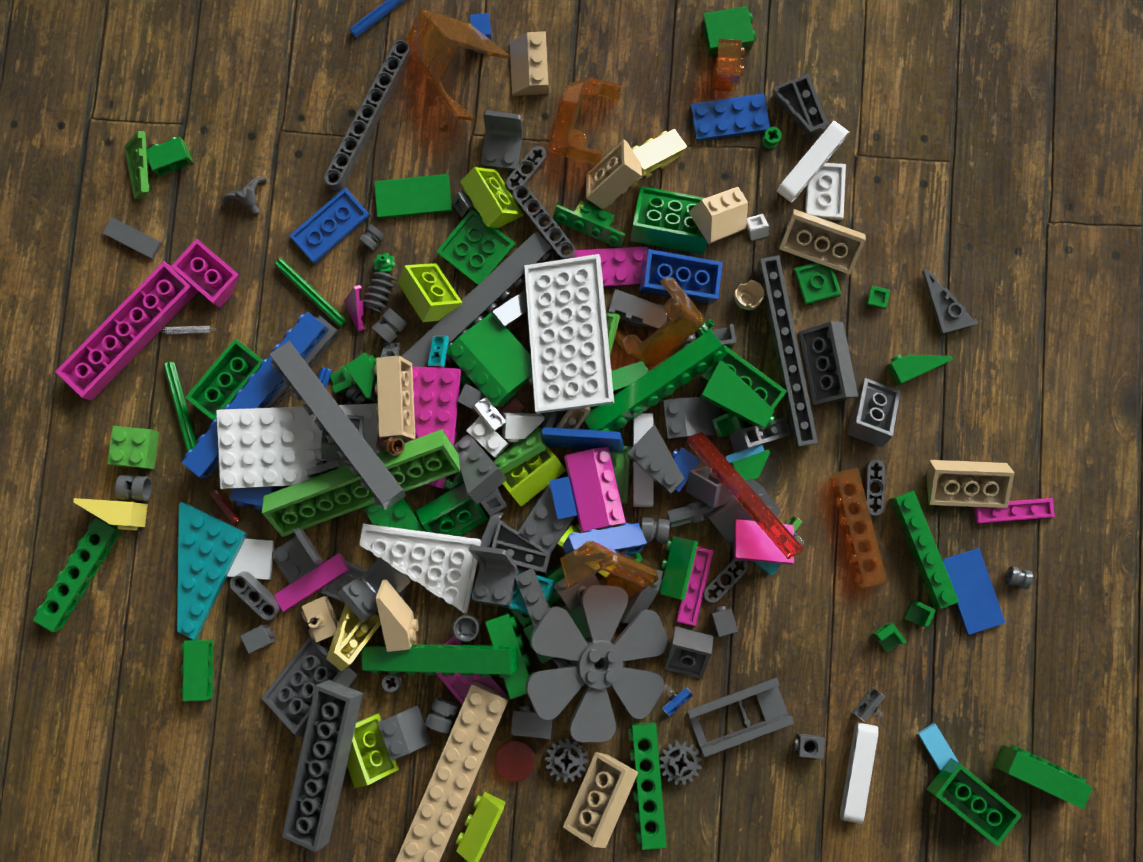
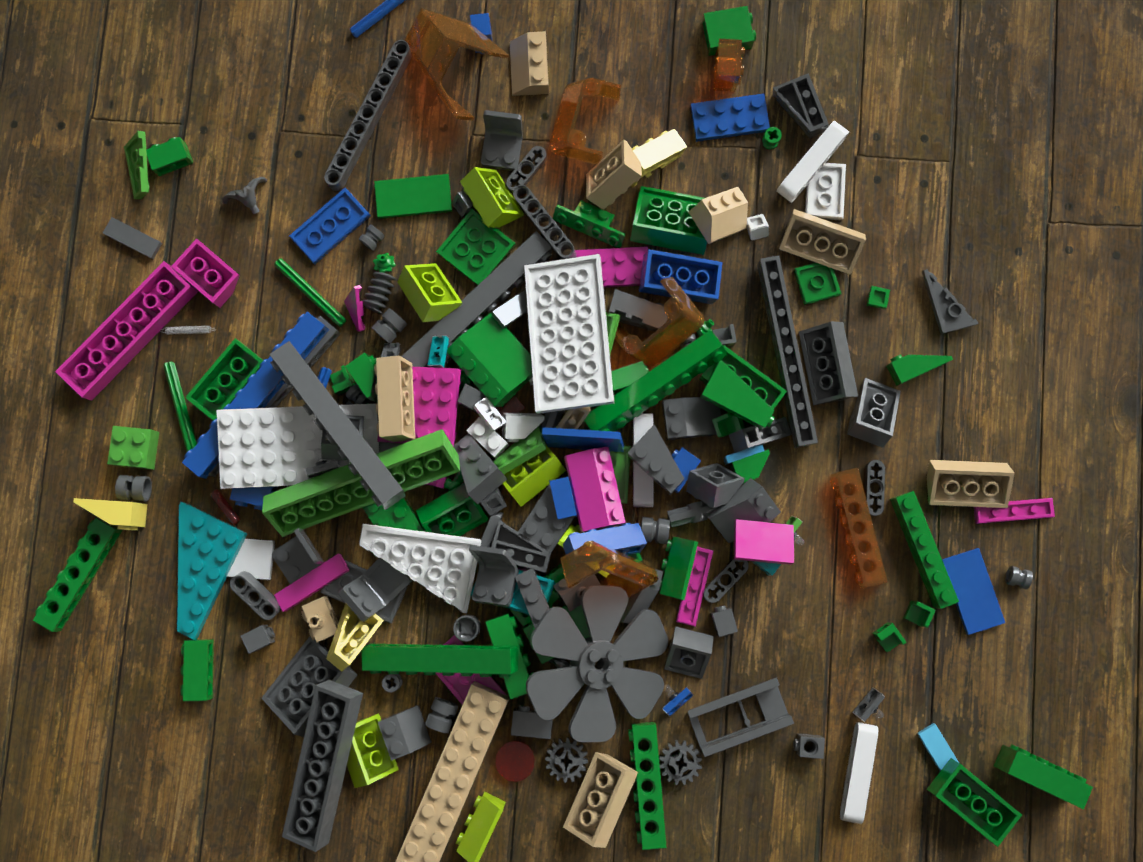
(392, 445): reddish brown cone -> none
(395, 618): tan slope -> none
(745, 495): clear red tile -> none
(749, 295): tan hair -> none

